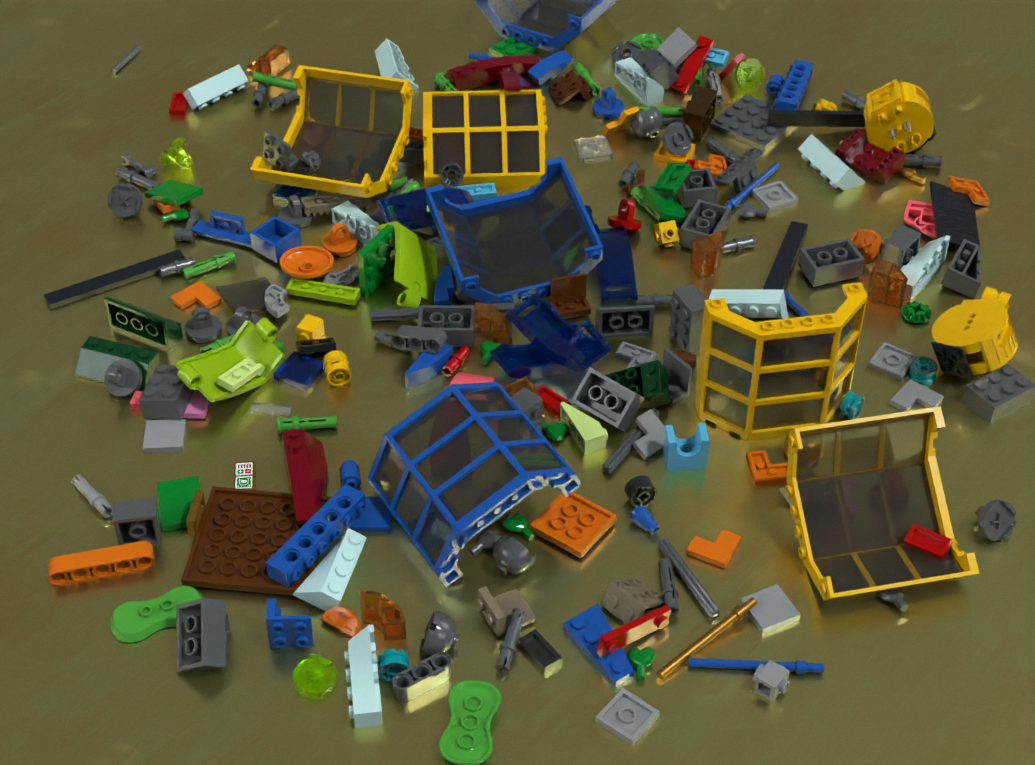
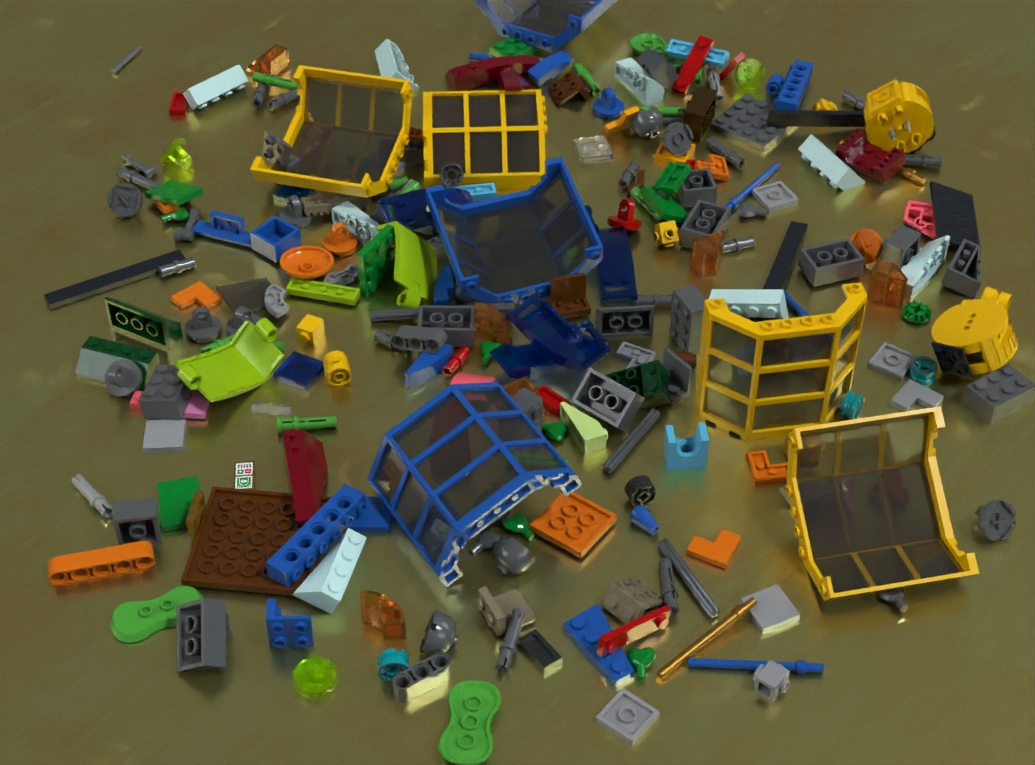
(212, 263): bright green pin -> none
(240, 374): yellowish green plate -> none
(310, 161): dark grey gear -> none
(321, 345): black plate -> none
(342, 619): orange plate -> none
(350, 474): blue brick -> none
(364, 679): light aqua wedge -> none
(444, 83): bright green pin -> none
(629, 47): dark grey tile -> none
(654, 435): light grey tile -> none
(677, 47): light grey tile -> none
(741, 171): dark grey bracket -> none
(928, 541): red tile -> none
(971, 188): orange tile -> none

